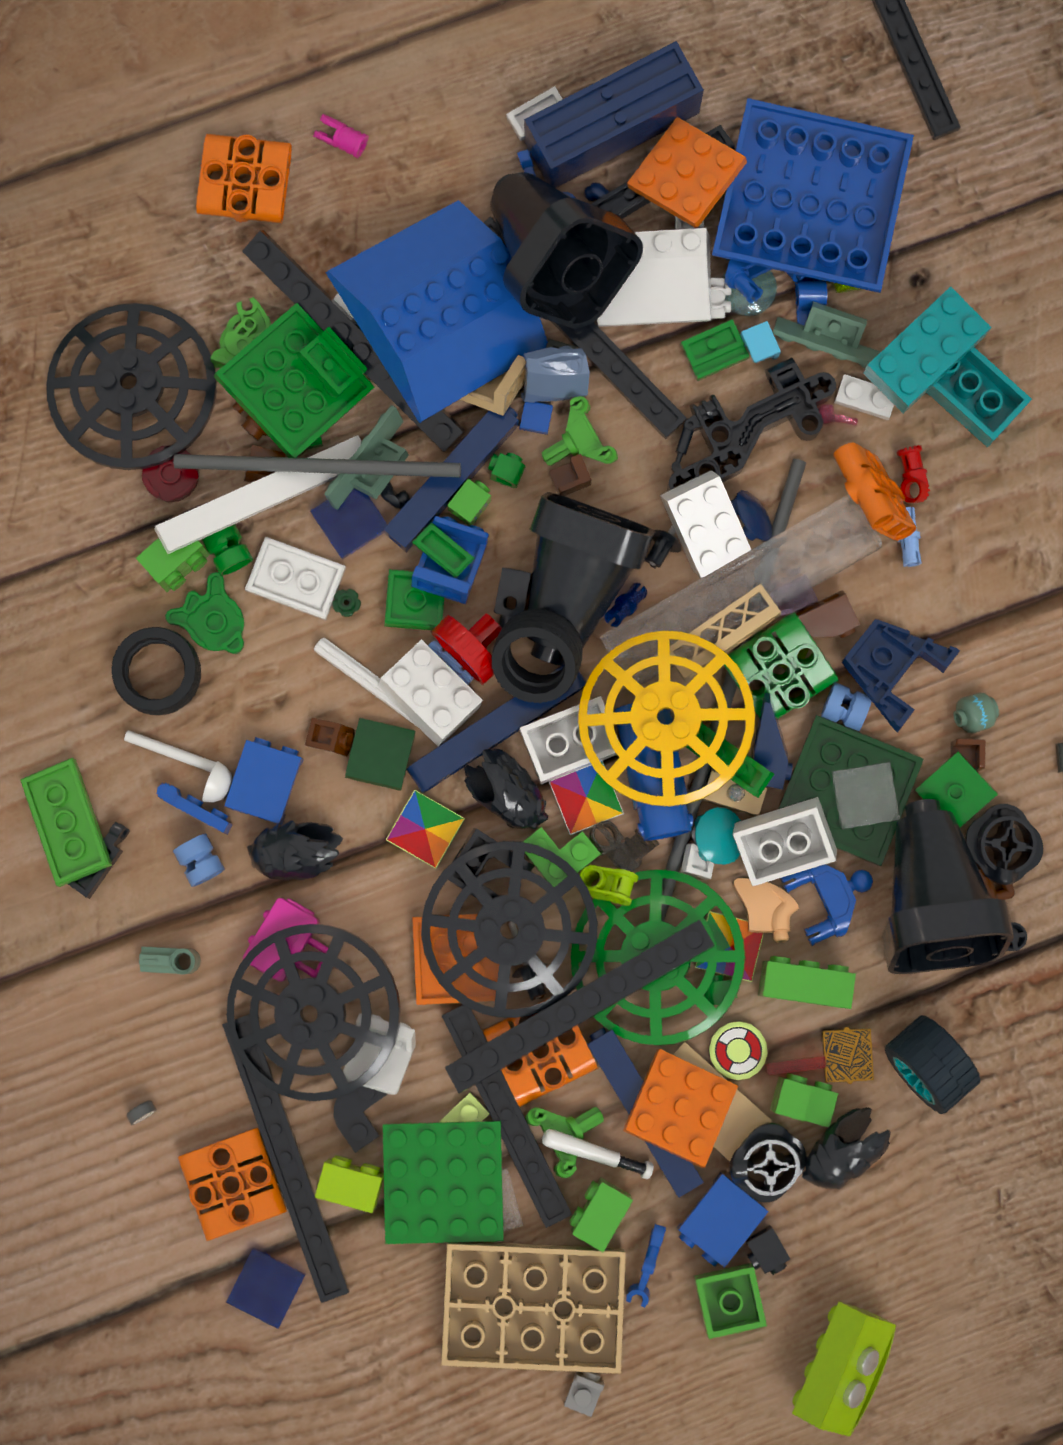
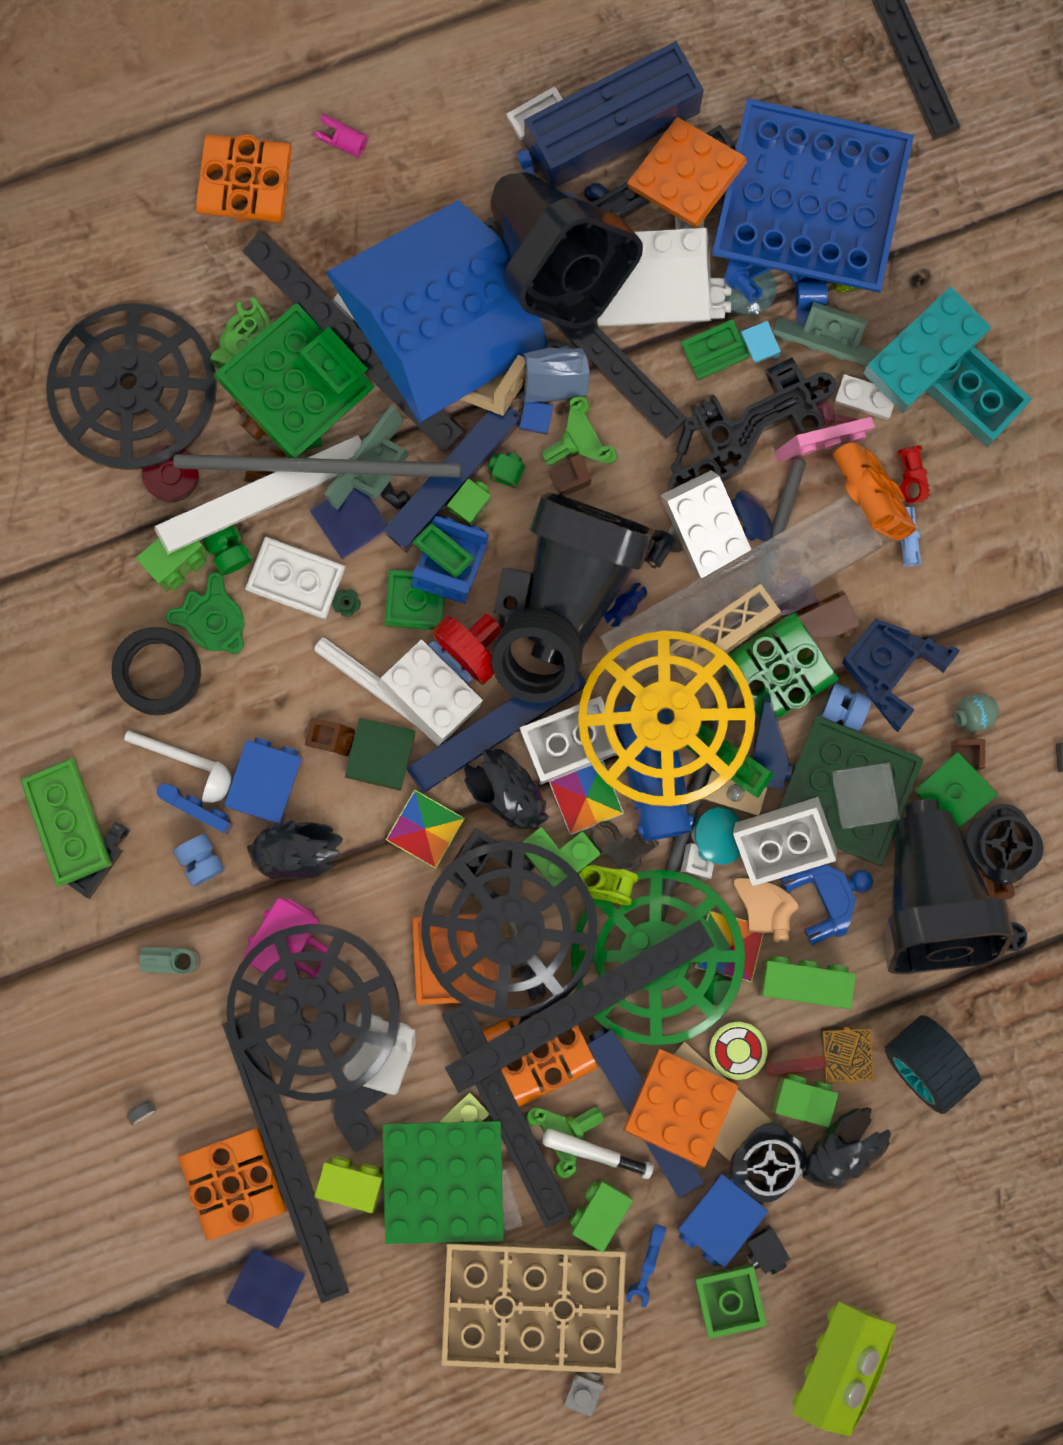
(824, 438): none -> bright pink wing

